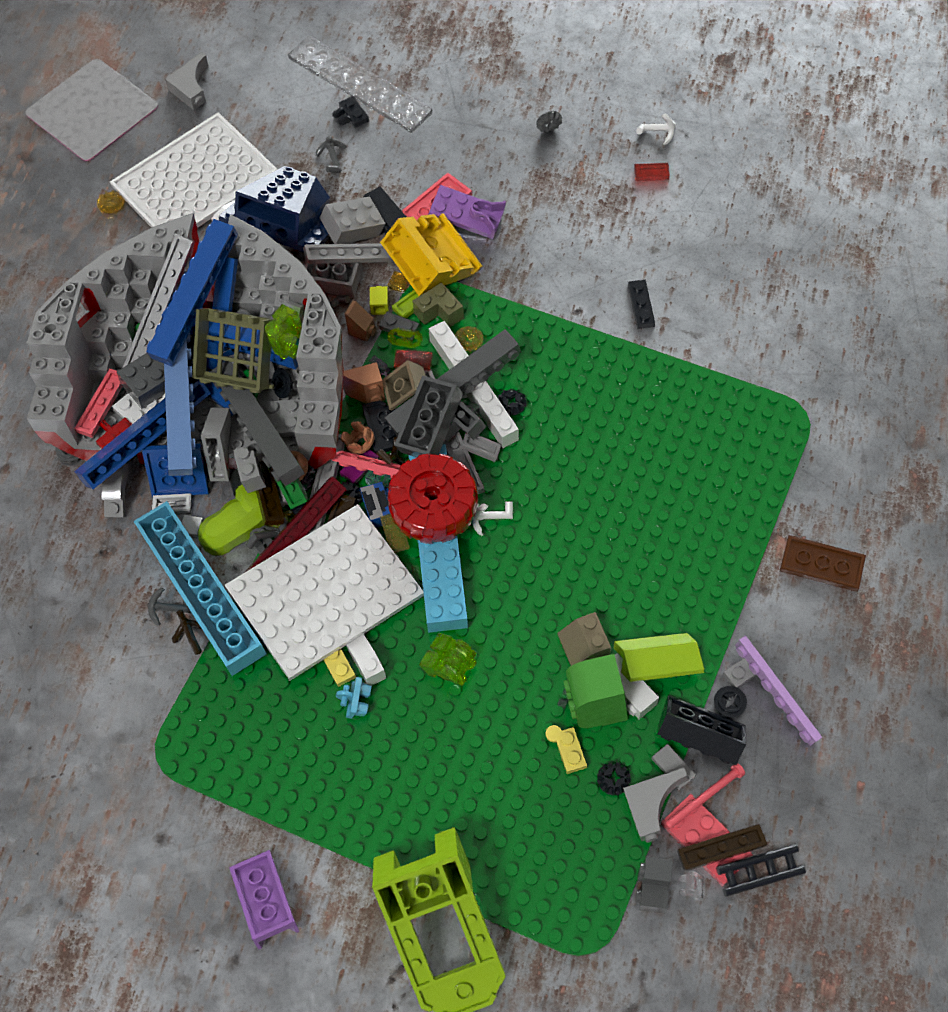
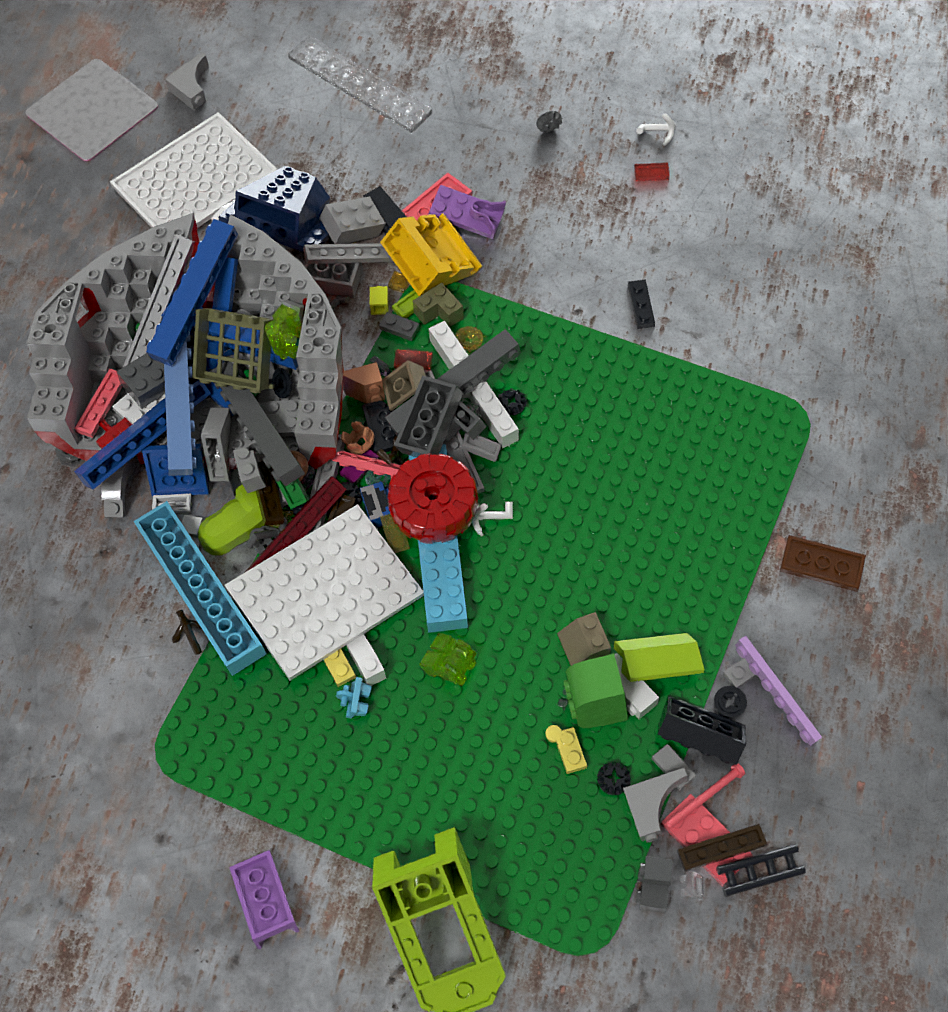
(110, 207): clear yellow gear -> none
(155, 605): dark grey piece -> none
(329, 143): dark grey piece -> none
(350, 112): black hinge -> none
(359, 322): medium nougat slope -> none
(404, 341): clear neon green beam -> none

